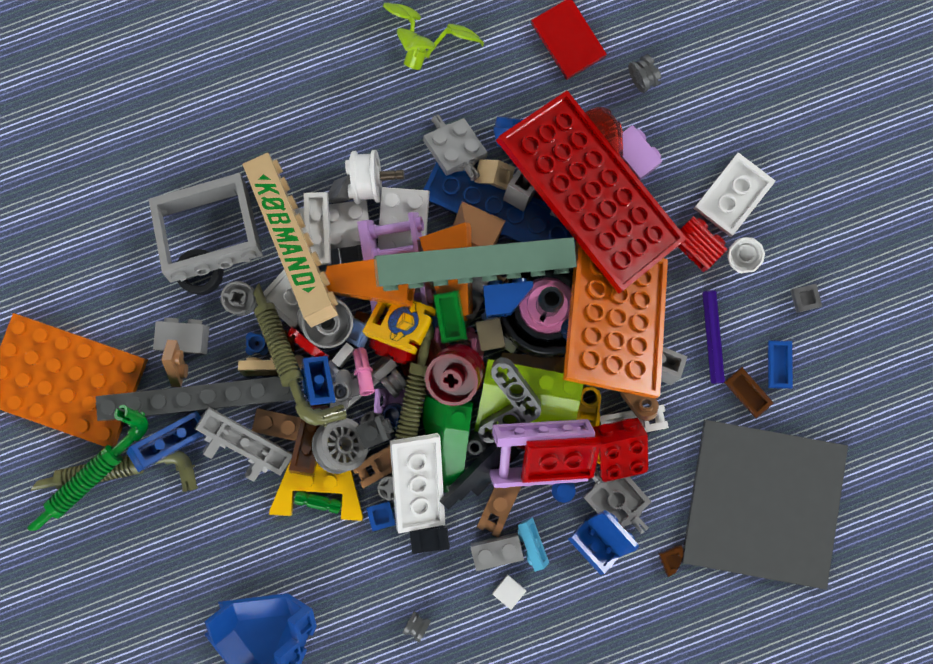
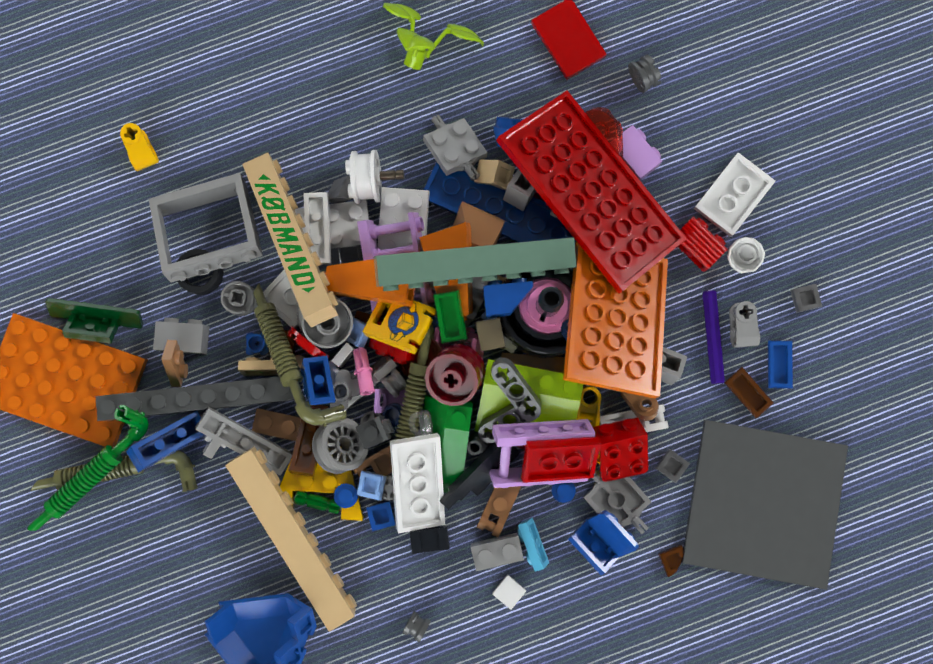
(92, 321): none -> dark green bracket
(140, 149): none -> yellow piece
(291, 538): none -> tan brick
(345, 495): none -> blue plate
(371, 485): none -> light blue tile
(424, 421): none -> clear tile
(672, 465): none -> flat silver plate
(744, 328): none -> light grey piece

